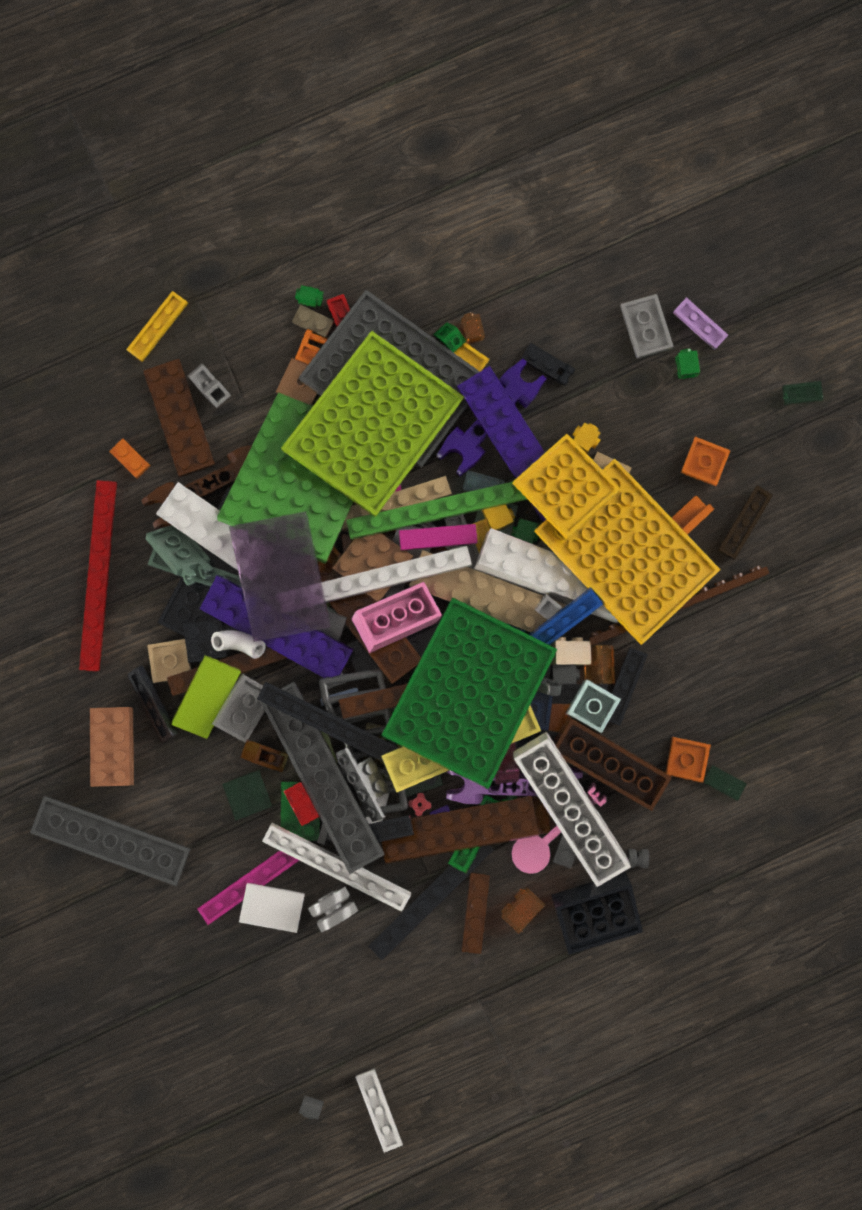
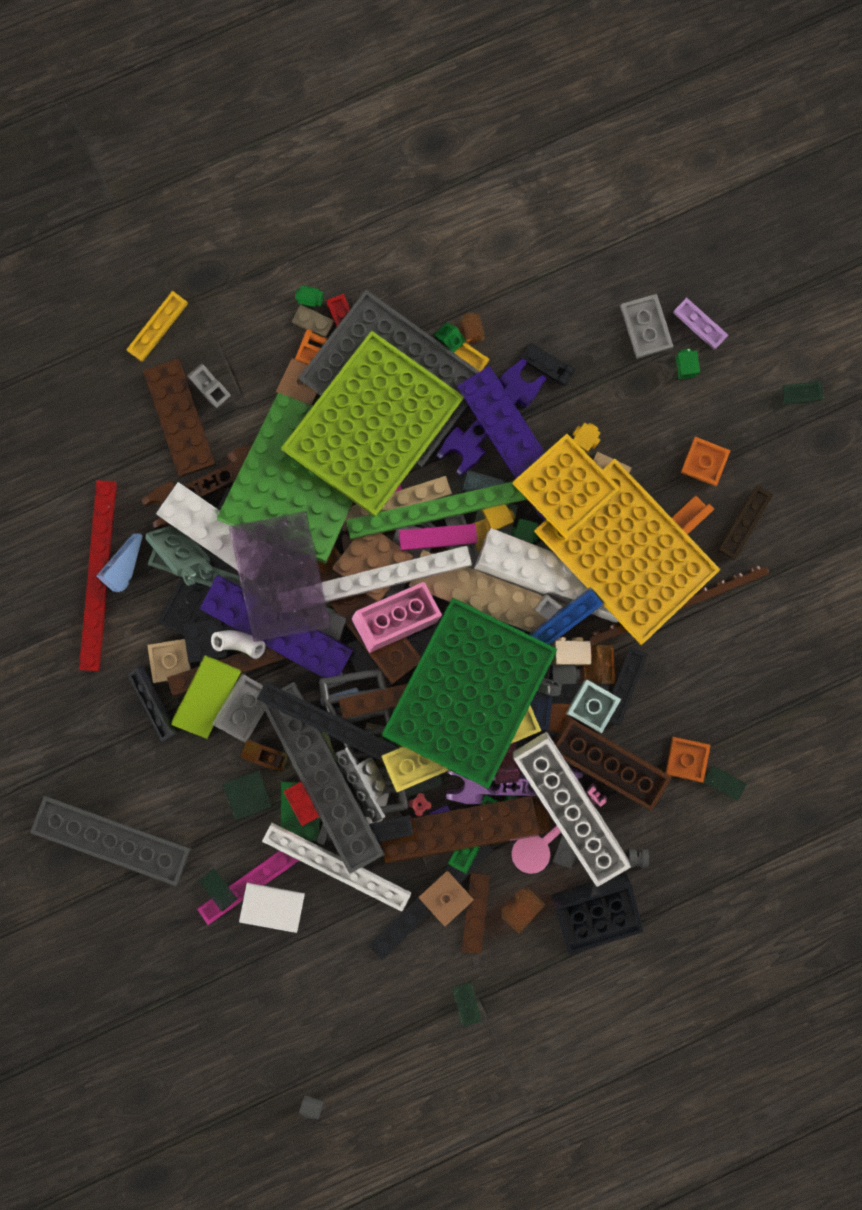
(111, 747): nougat brick -> none
(121, 565): none -> light blue slope
(129, 458): orange plate -> none
(218, 889): none -> clear green plate
(334, 911): light grey wheel -> none
(379, 1110): white plate -> none
(446, 898): none -> medium nougat plate
(466, 1004): none -> clear green plate

